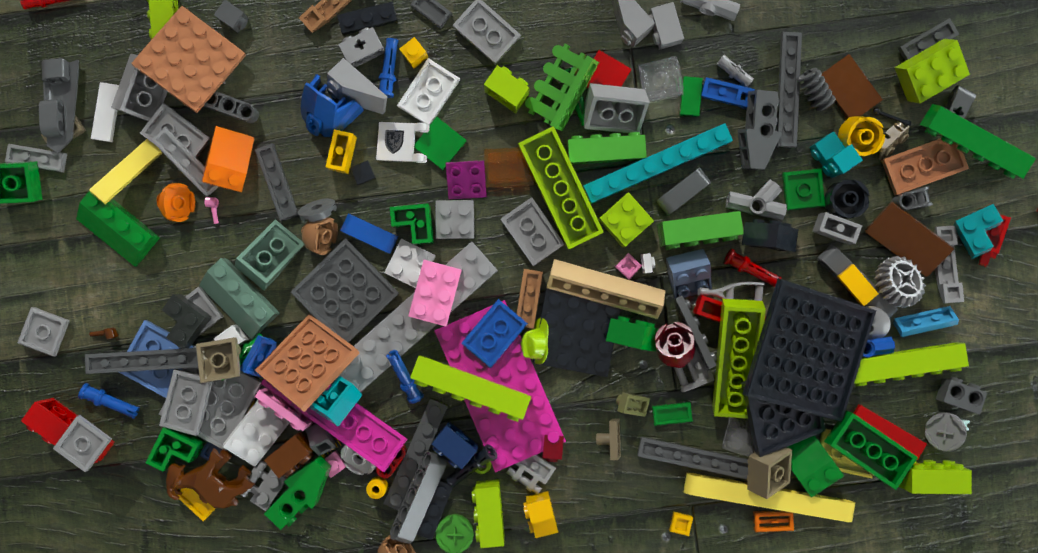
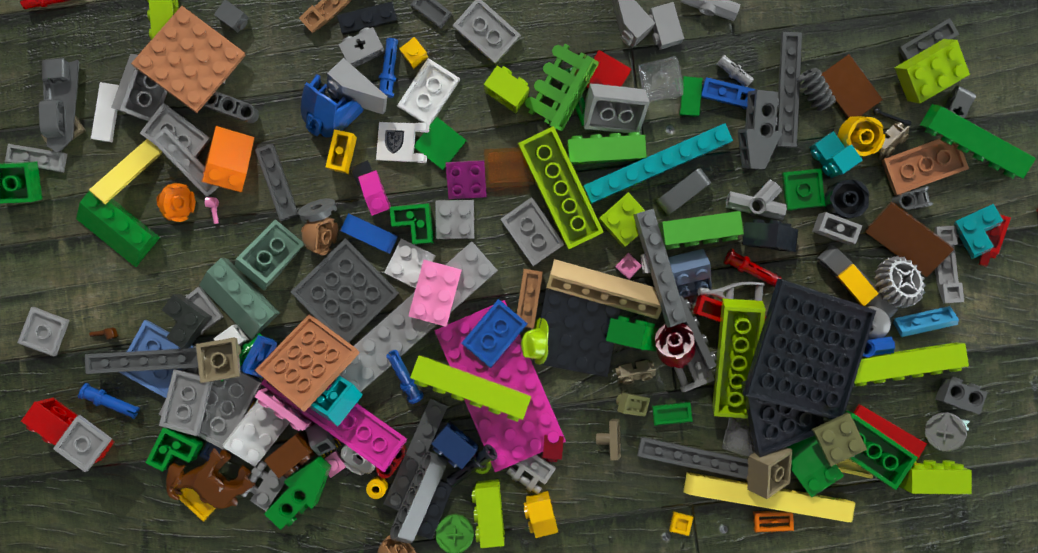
(374, 192): none -> dark pink slope
(628, 375): none -> dark tan hinge
(660, 268): none -> dark grey plate
(839, 439): none -> olive plate

